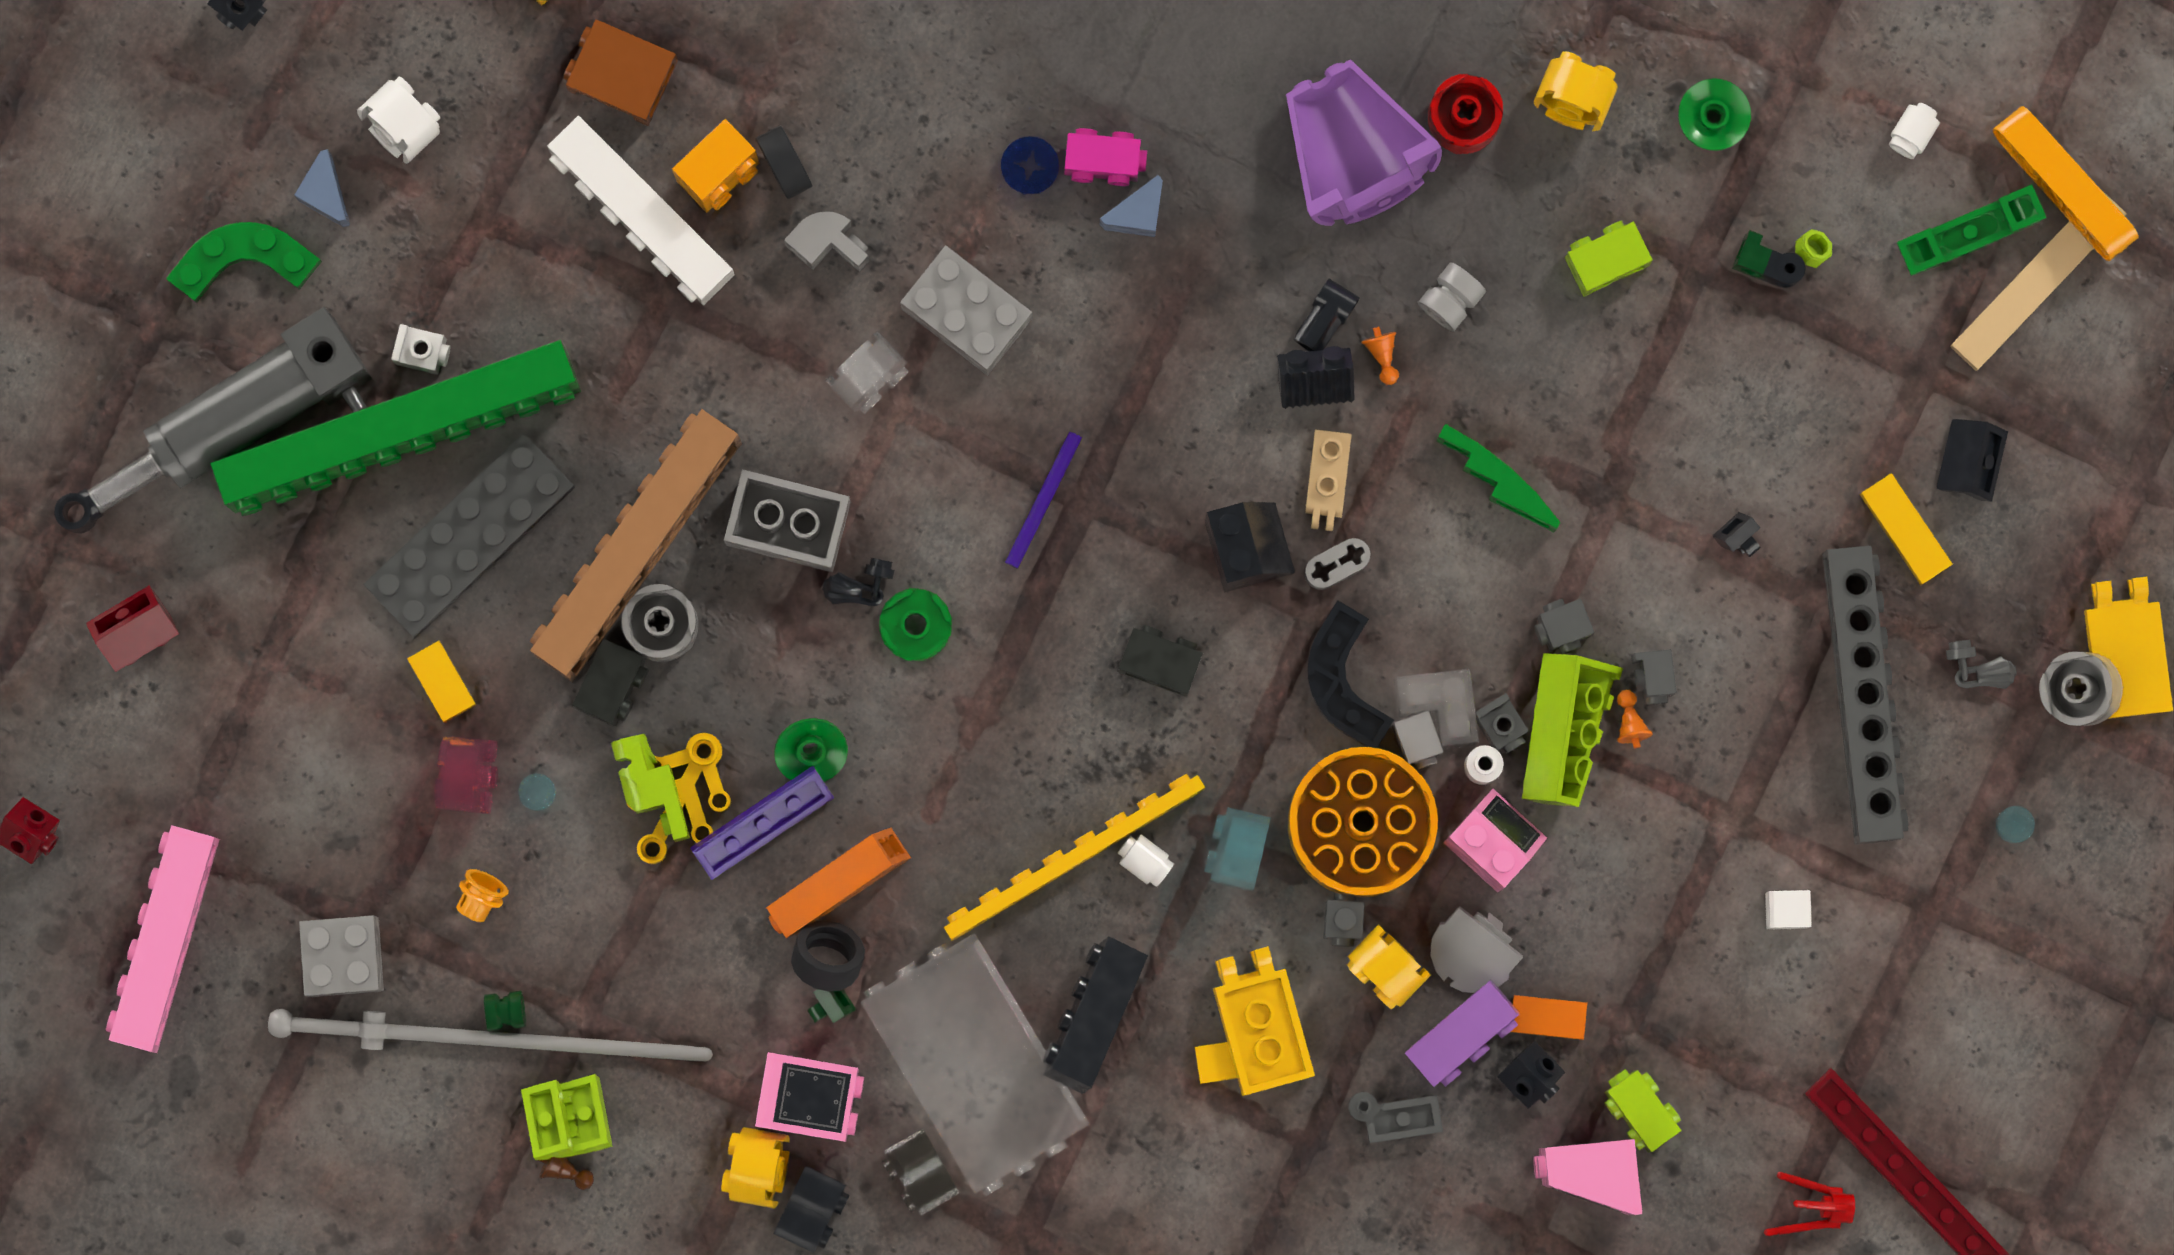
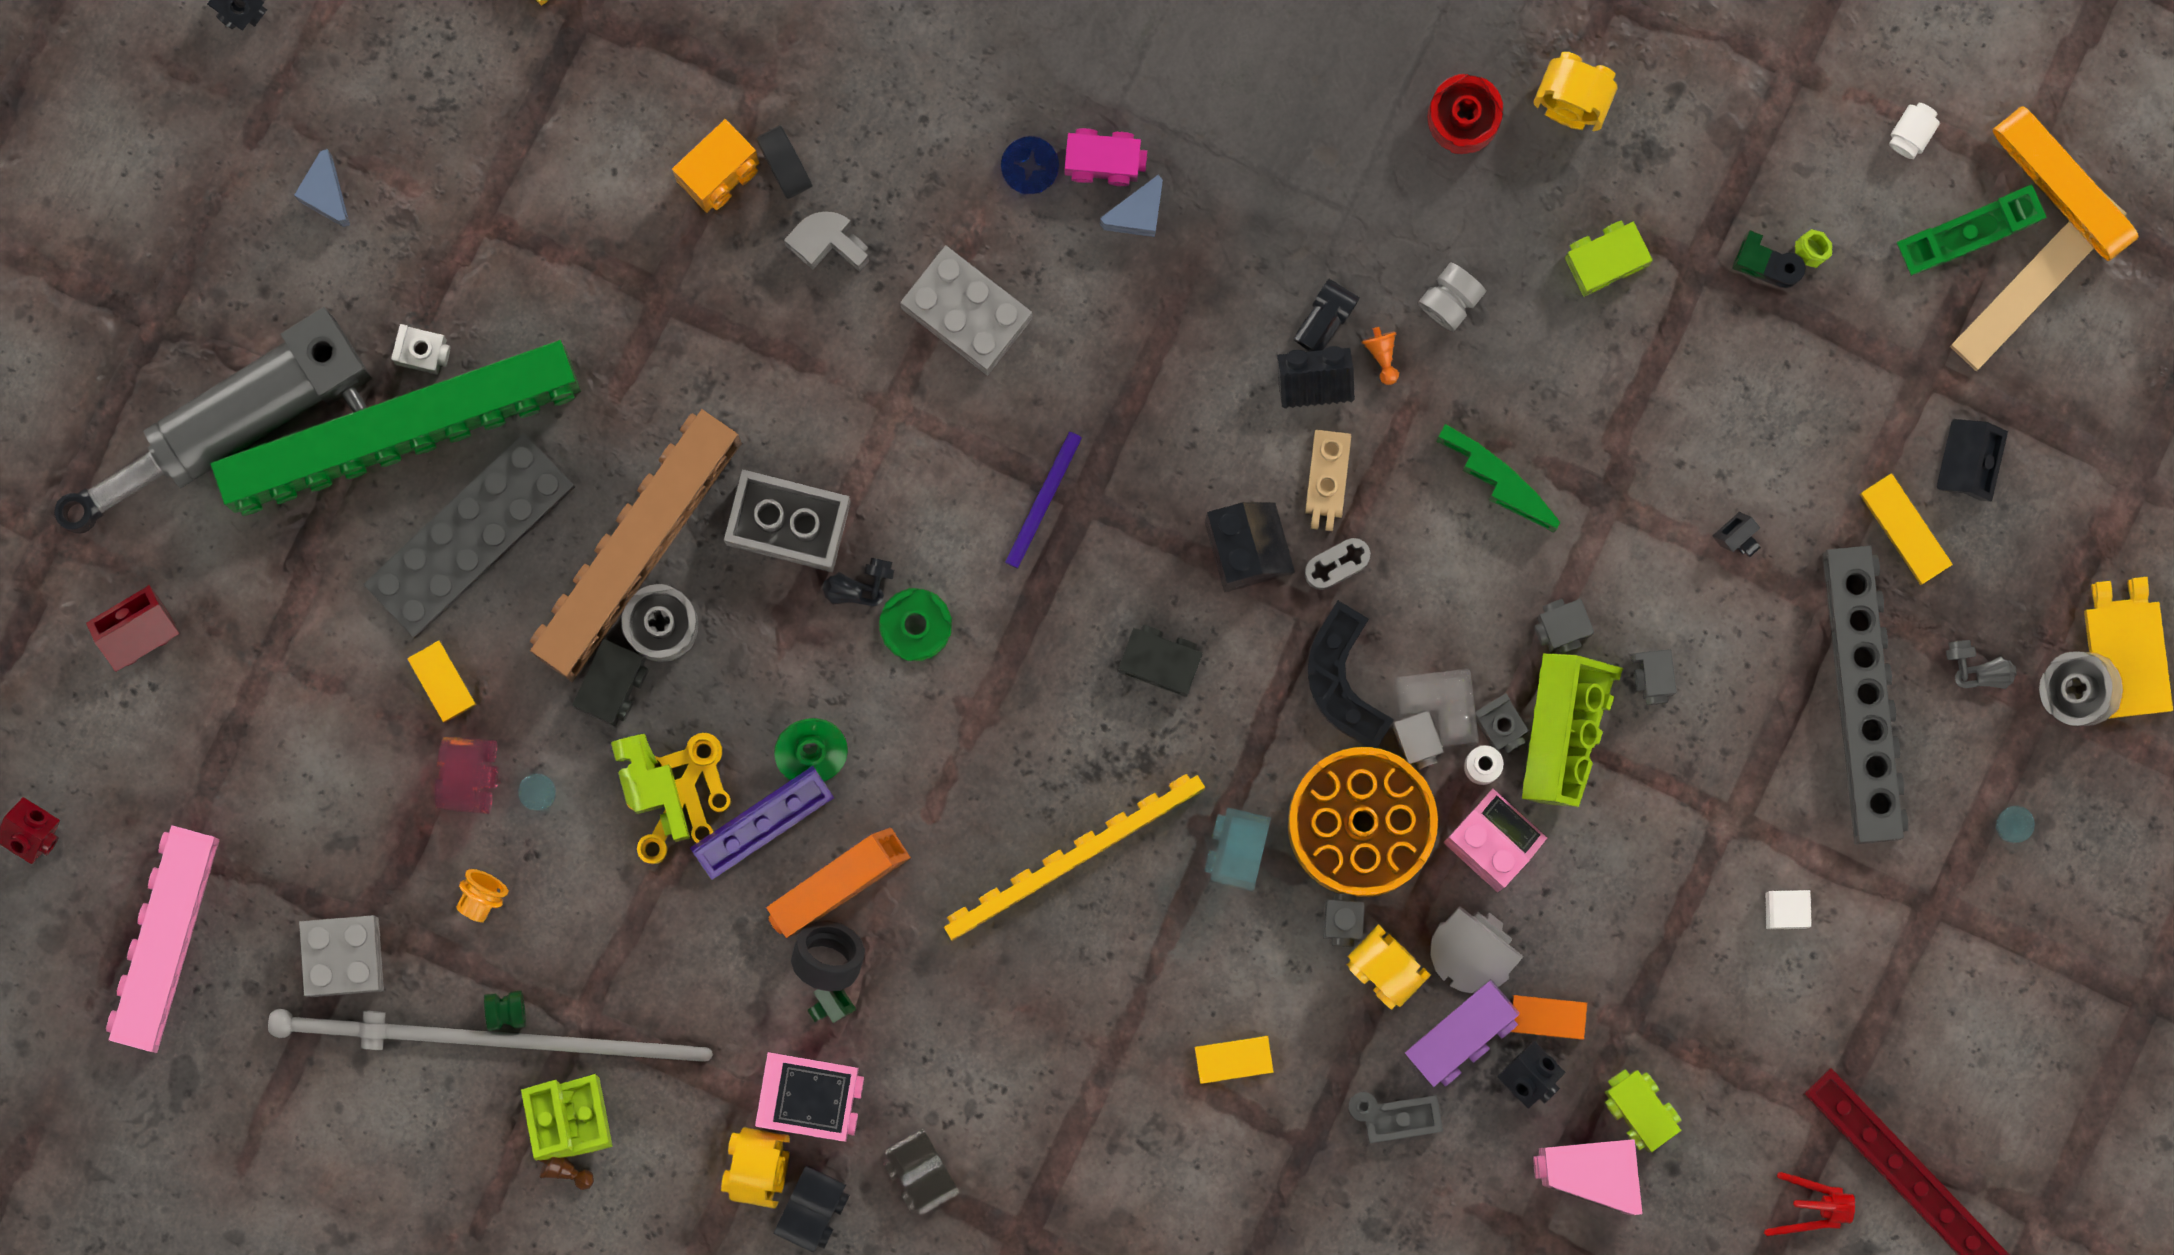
(241, 243): green plate -> none
(400, 120): white brick -> none
(620, 71): dark orange panel -> none
(640, 210): white brick -> none
(867, 373): clear brick -> none
(974, 1063): clear panel -> none
(1094, 1015): black brick -> none
(1145, 860): white brick -> none
(1261, 1024): yellow tile -> none
(1356, 146): medium lavender cone -> none
(1632, 726): orange piece -> none
(1722, 98): green dish -> none

